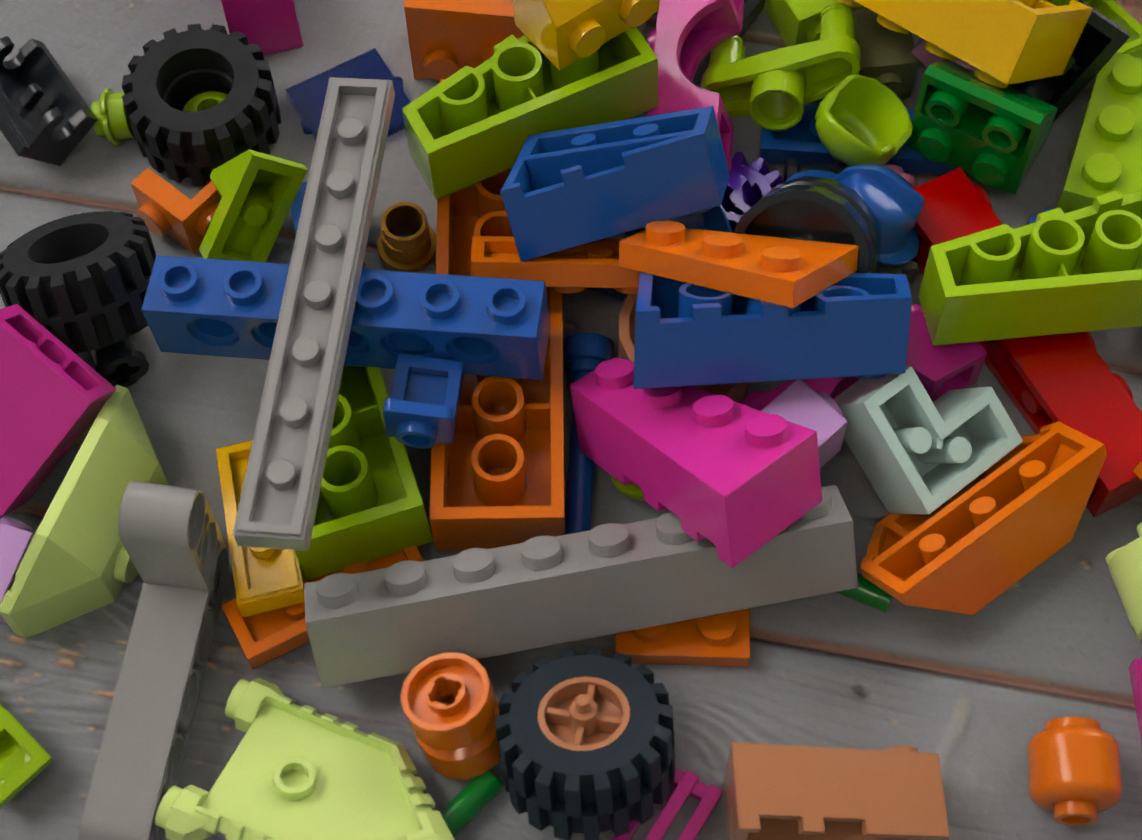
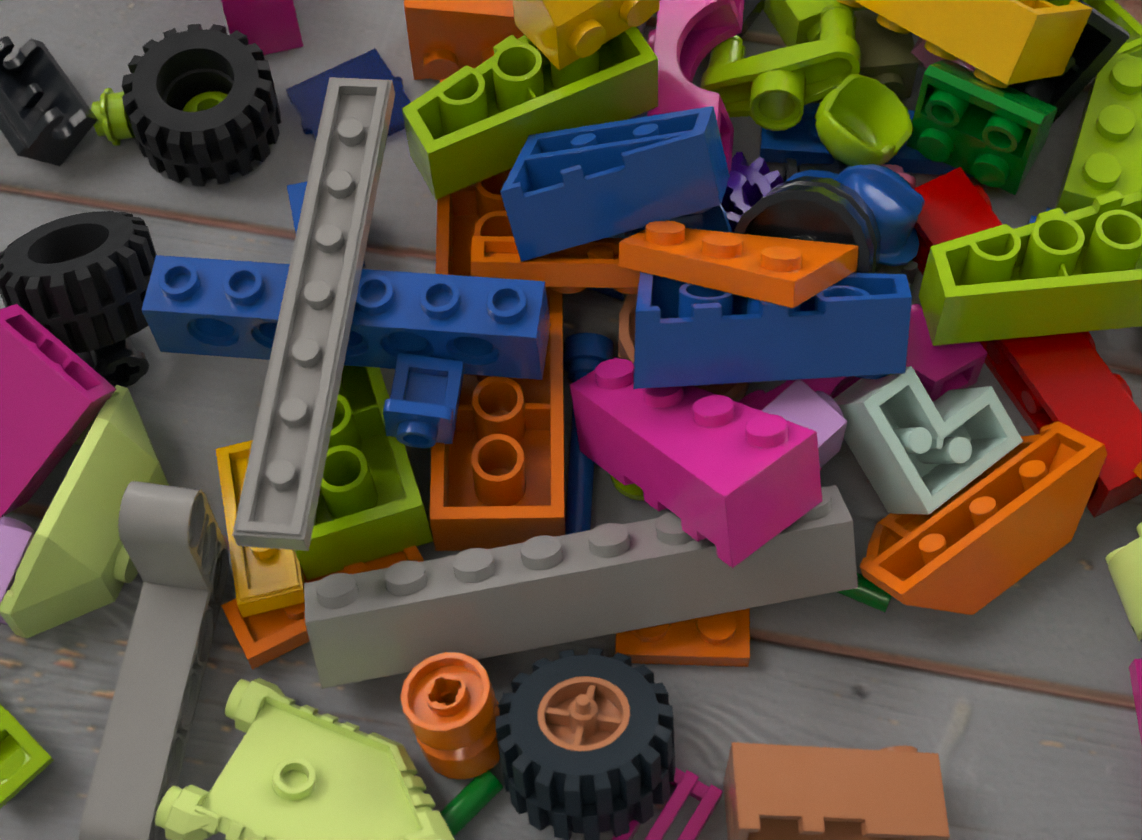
(172, 212): orange bracket -> none
(253, 205): lime slope -> none
(410, 252): pearl gold piece -> none
(1074, 770): orange head -> none

